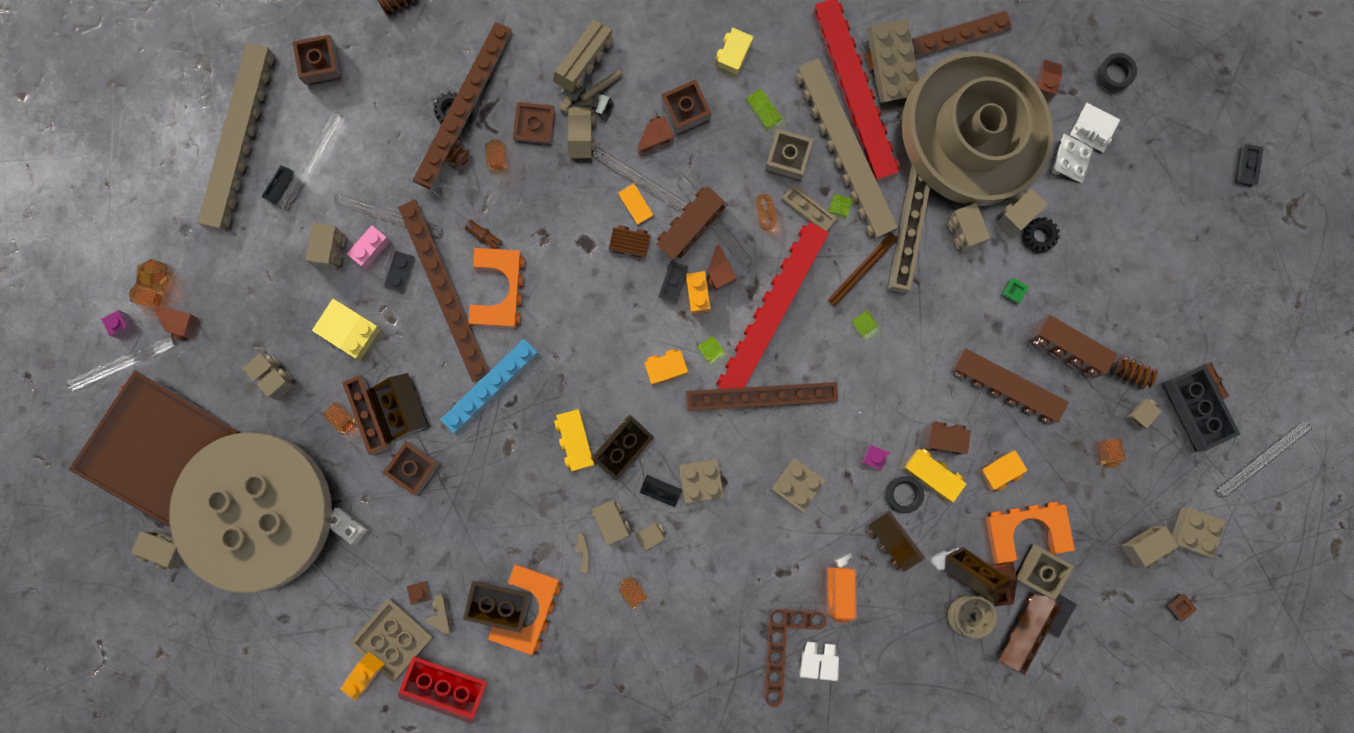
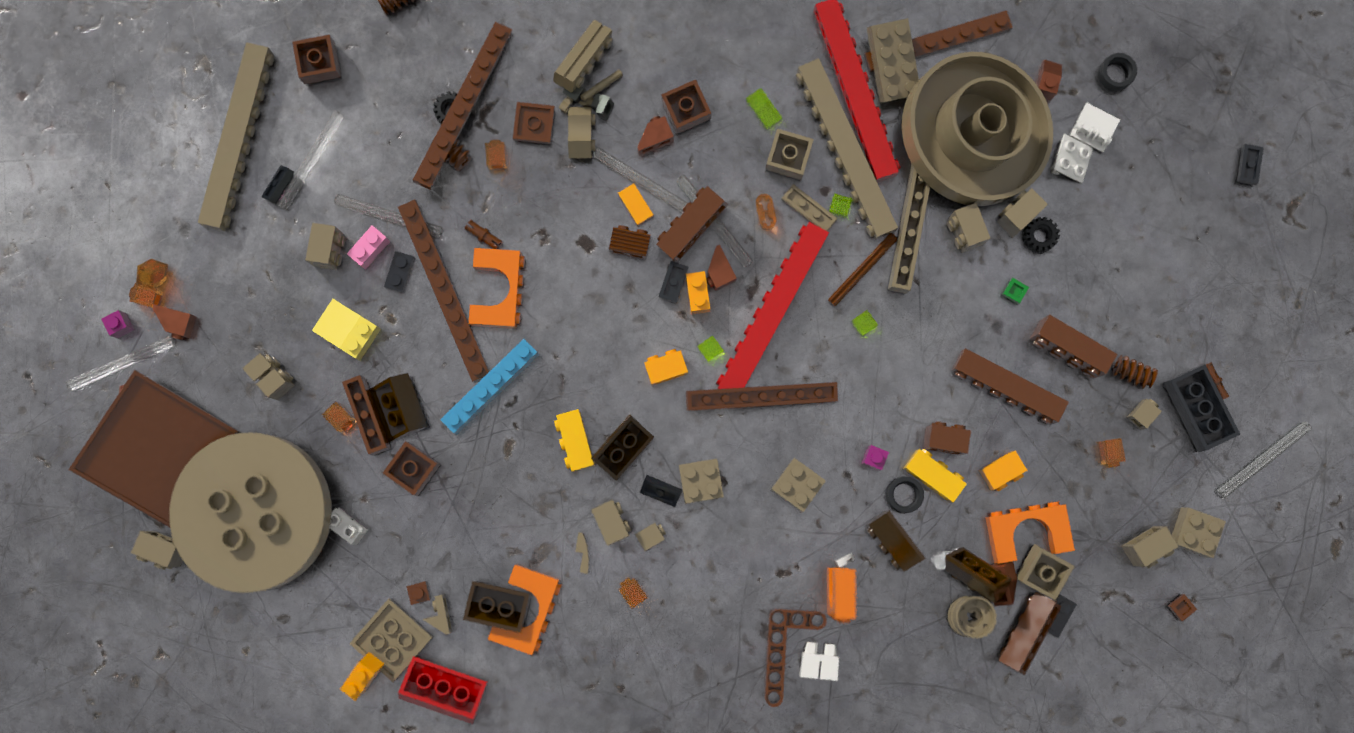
(735, 51): light yellow brick -> none

